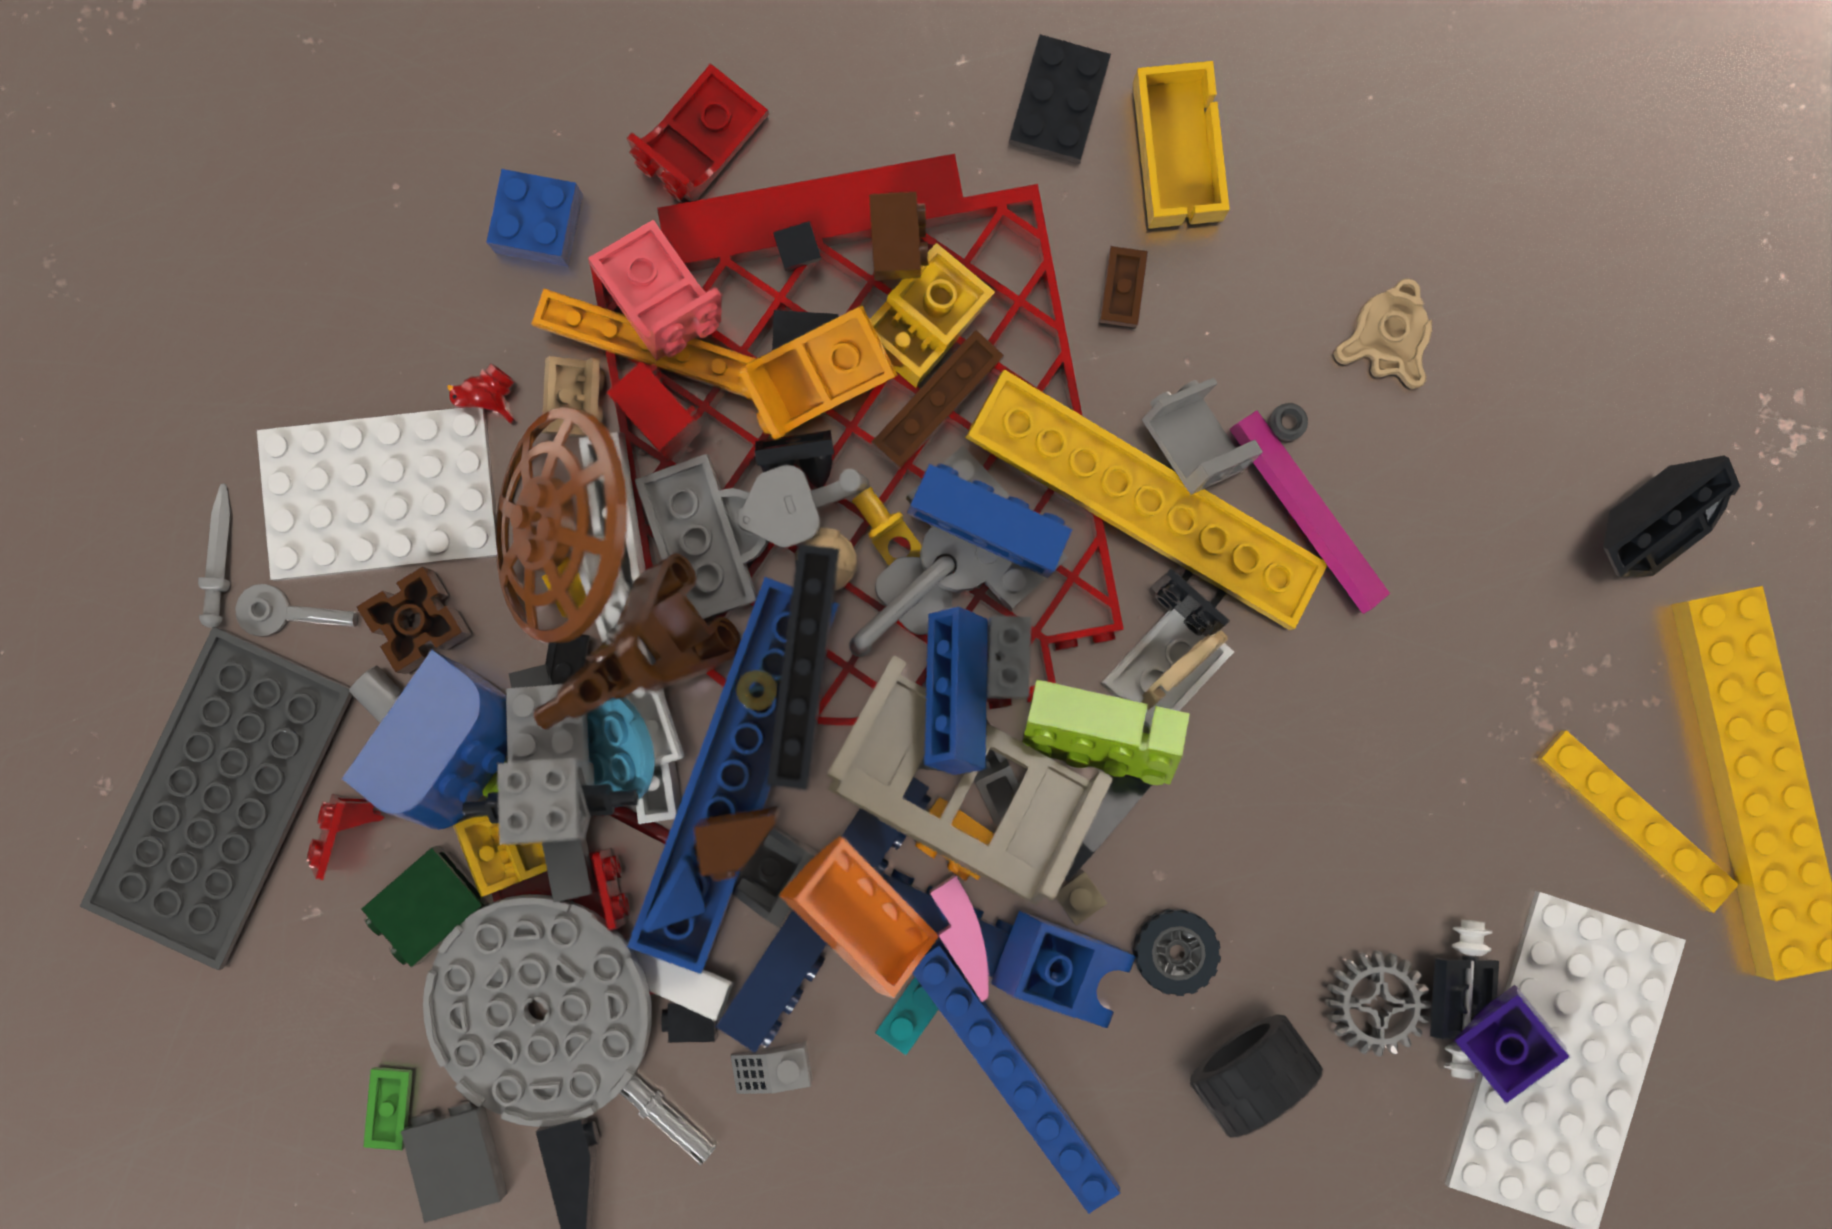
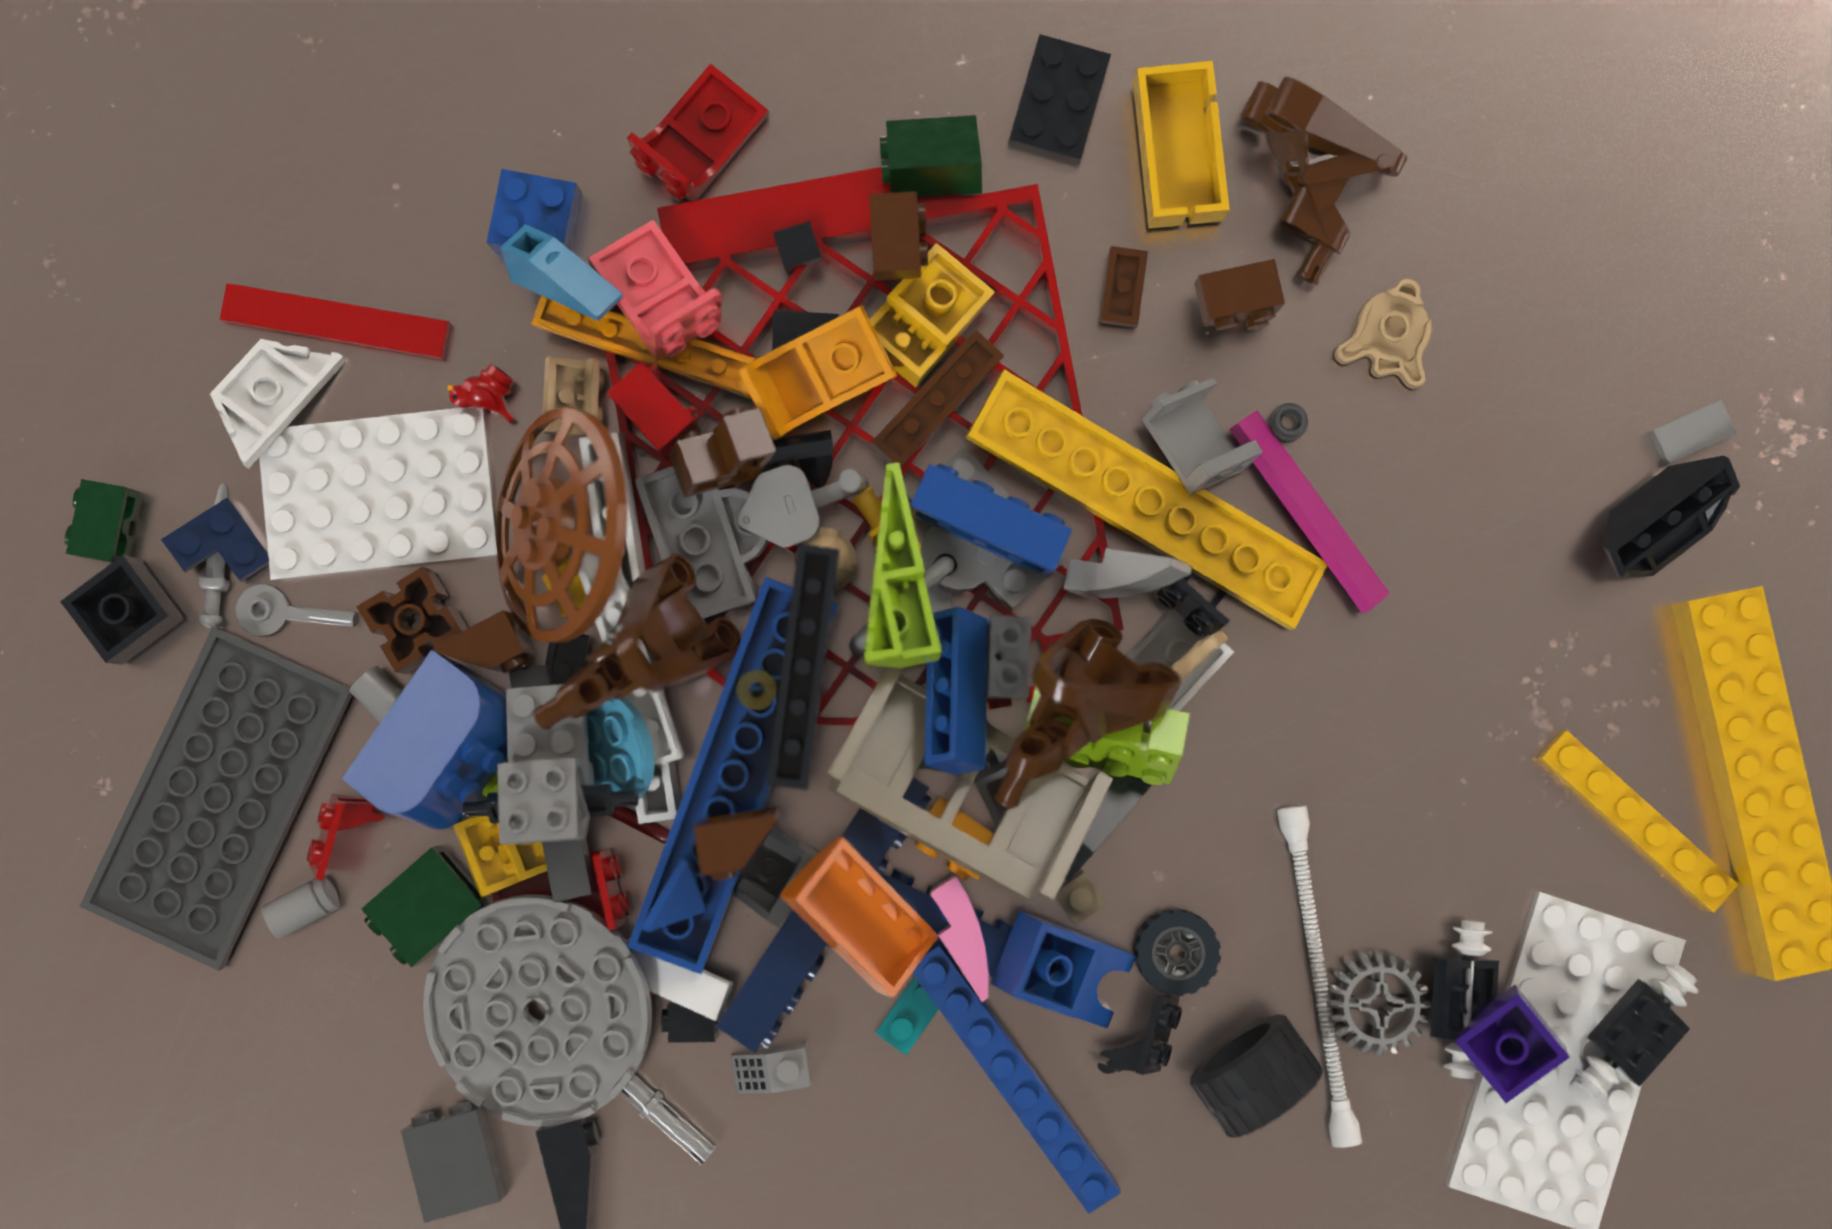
(101, 521): none -> dark green brick
(122, 610): none -> black brick
(220, 531): none -> dark blue plate
(269, 392): none -> white wing
(300, 907): none -> light grey piece
(335, 321): none -> red tile
(387, 1108): bright green plate -> none
(491, 644): none -> reddish brown slope
(555, 272): none -> dark azure slope
(724, 457): none -> reddish brown brick
(900, 613): none -> lime wedge
(932, 156): none -> dark green brick
(1095, 690): none -> reddish brown connector
(1123, 574): none -> light grey slope
(1155, 1050): none -> black plate
(1240, 296): none -> reddish brown brick
(1301, 119): none -> reddish brown connector
(1343, 1124): none -> white hose
(1638, 1032): none -> black plate
(1692, 433): none -> light grey tile

